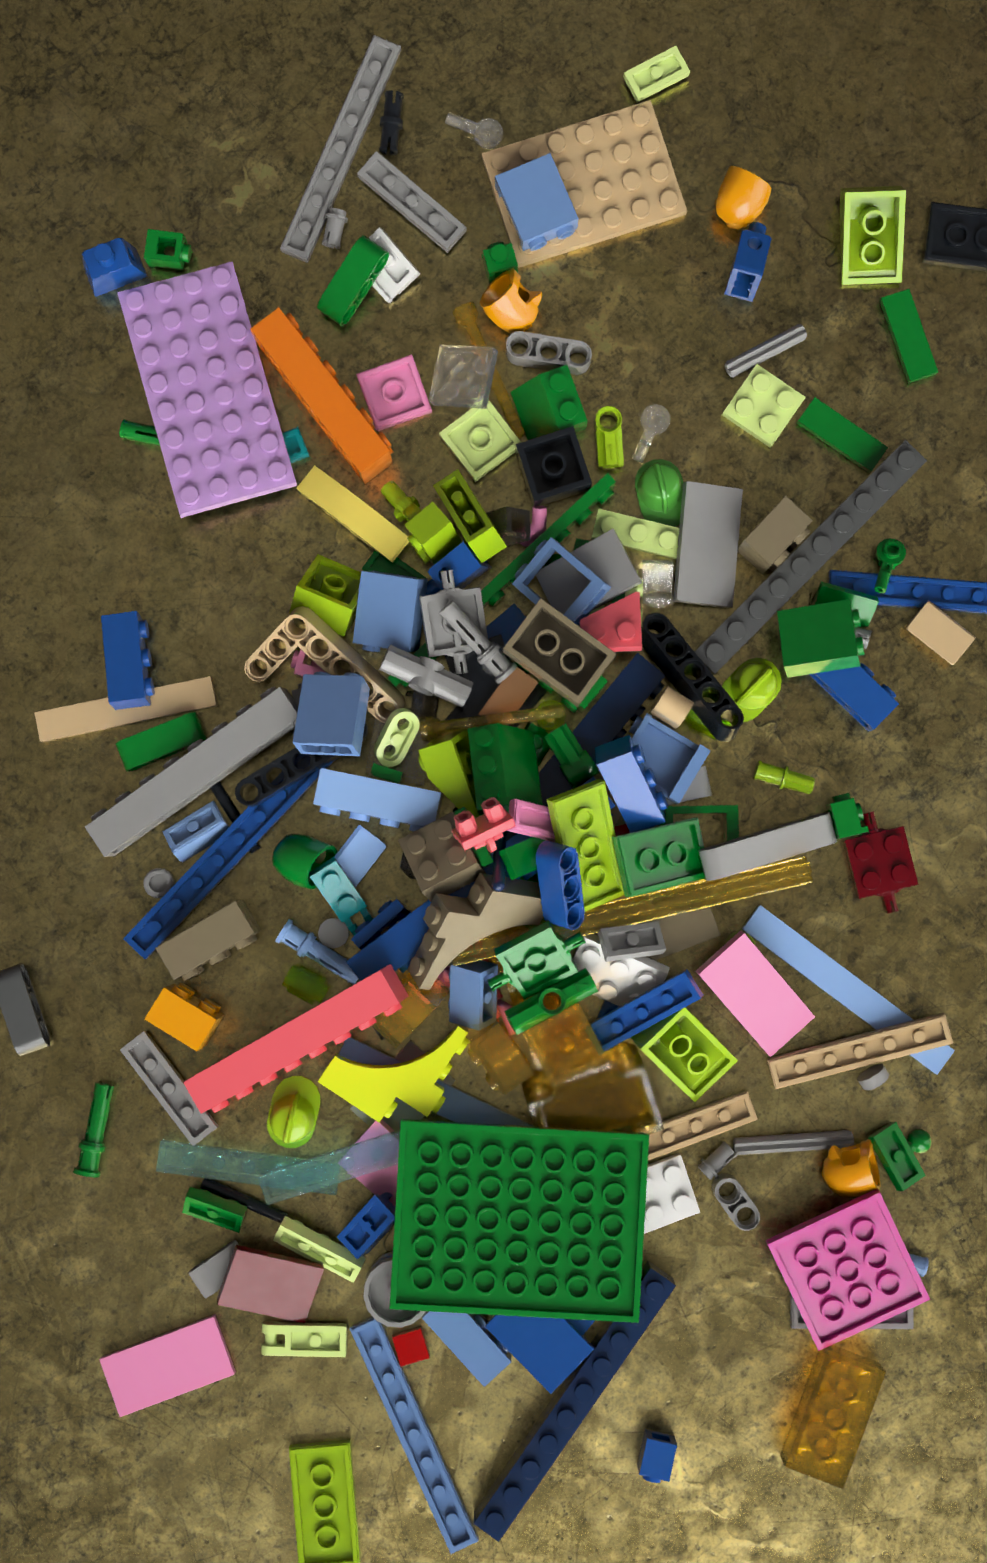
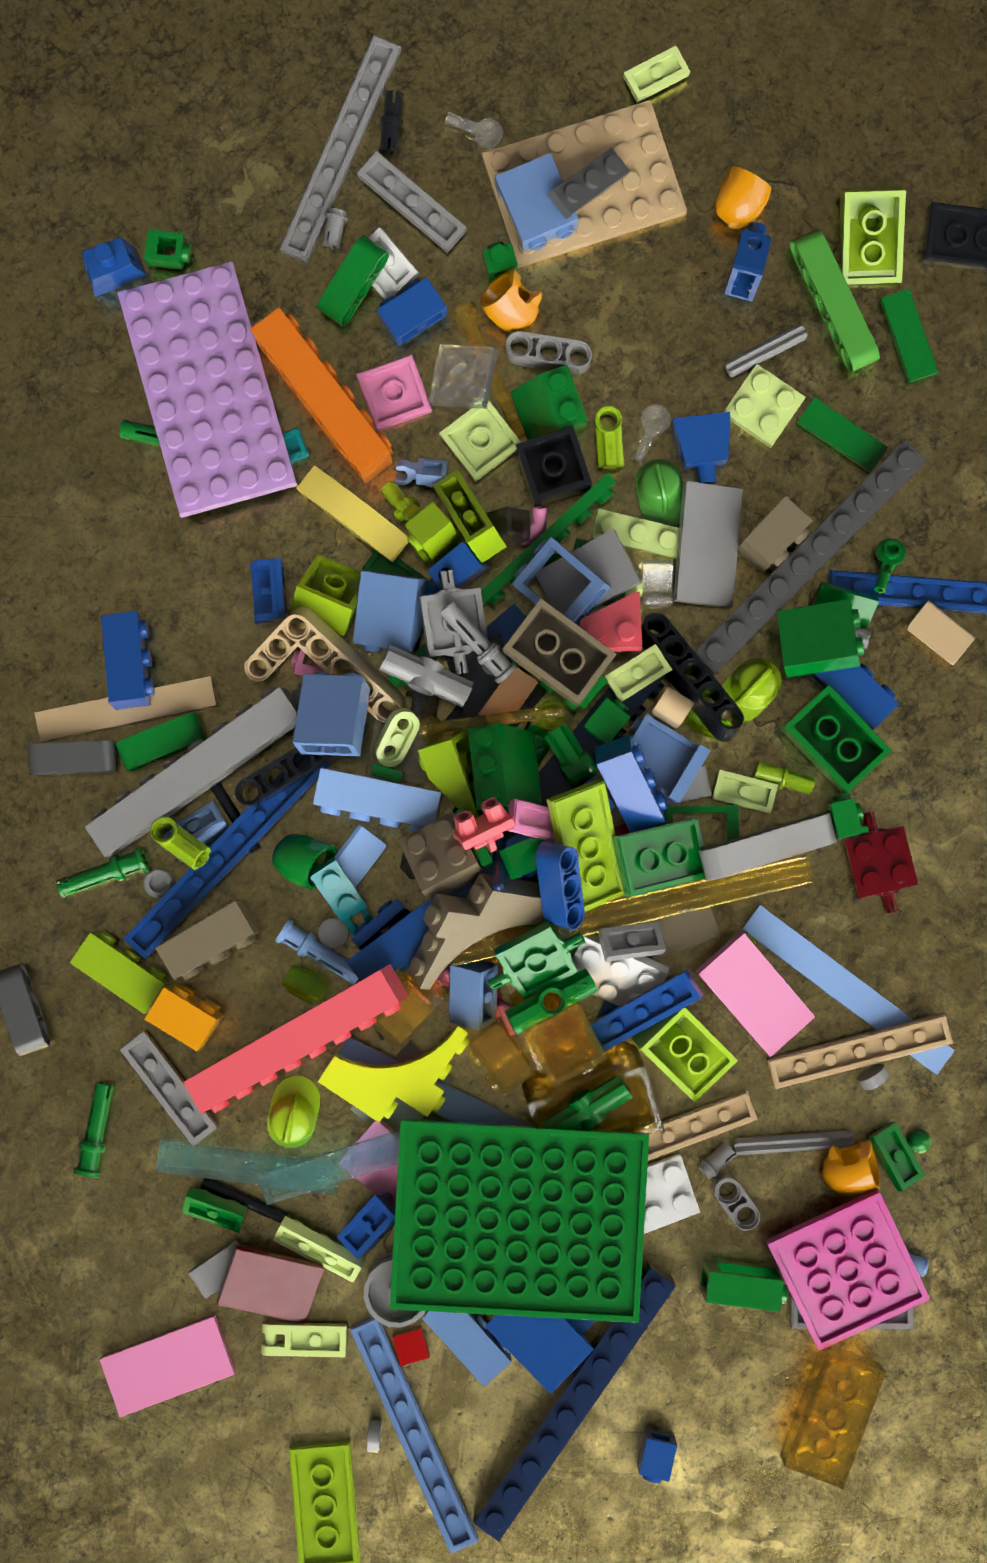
(71, 757): none -> dark grey beam
(116, 868): none -> green pin
(120, 970): none -> lime brick
(180, 843): none -> lime piece
(269, 590): none -> blue hinge
(374, 1436): none -> light grey tile
(411, 311): none -> blue brick
(426, 471): none -> light blue plate
(588, 183): none -> dark grey plate
(590, 1106): none -> green piece
(607, 720): none -> green brick
(638, 673): none -> yellowish green plate
(702, 443): none -> blue torso
(742, 1285): none -> green window
(744, 791): none -> yellowish green plate
(834, 300): none -> bright green beam
(836, 739): none -> green brick

